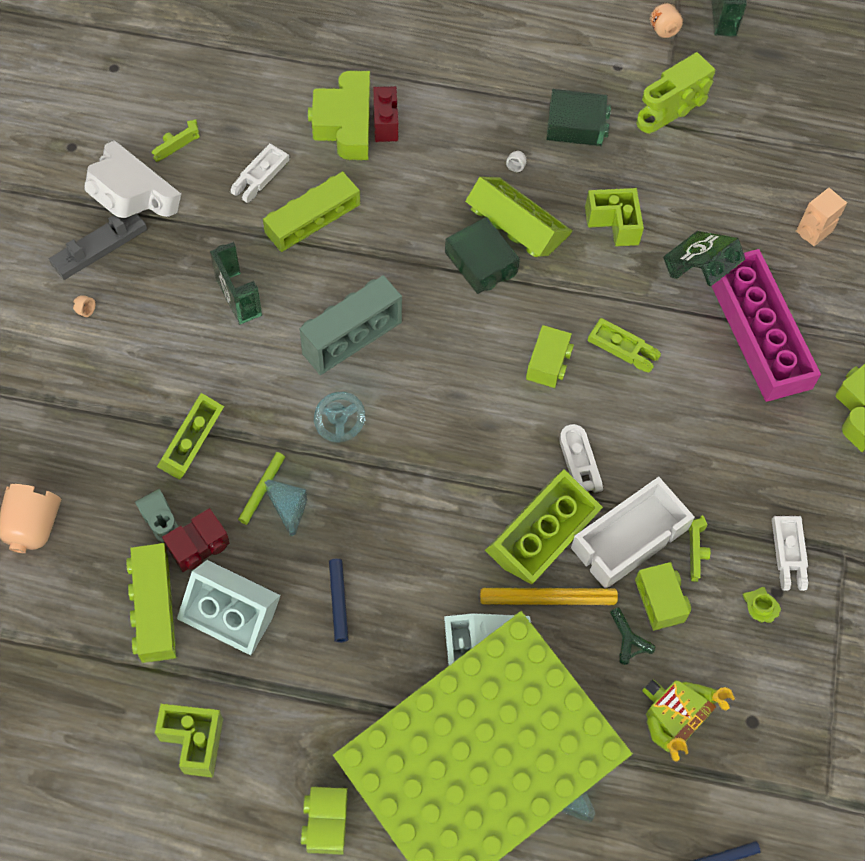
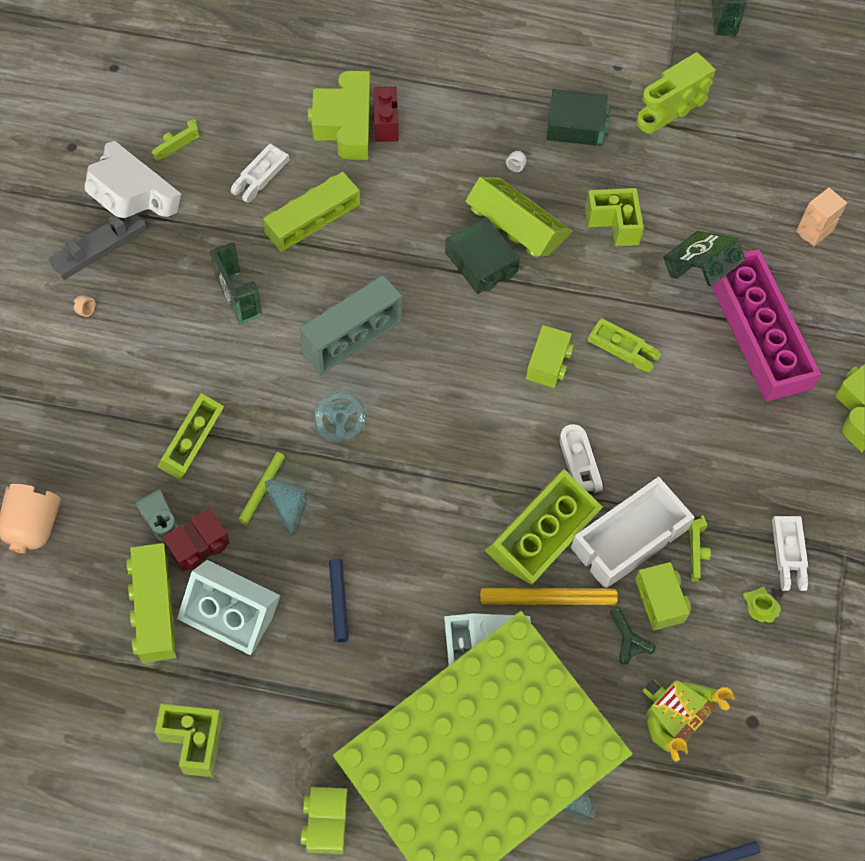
(666, 20): light nougat head -> none

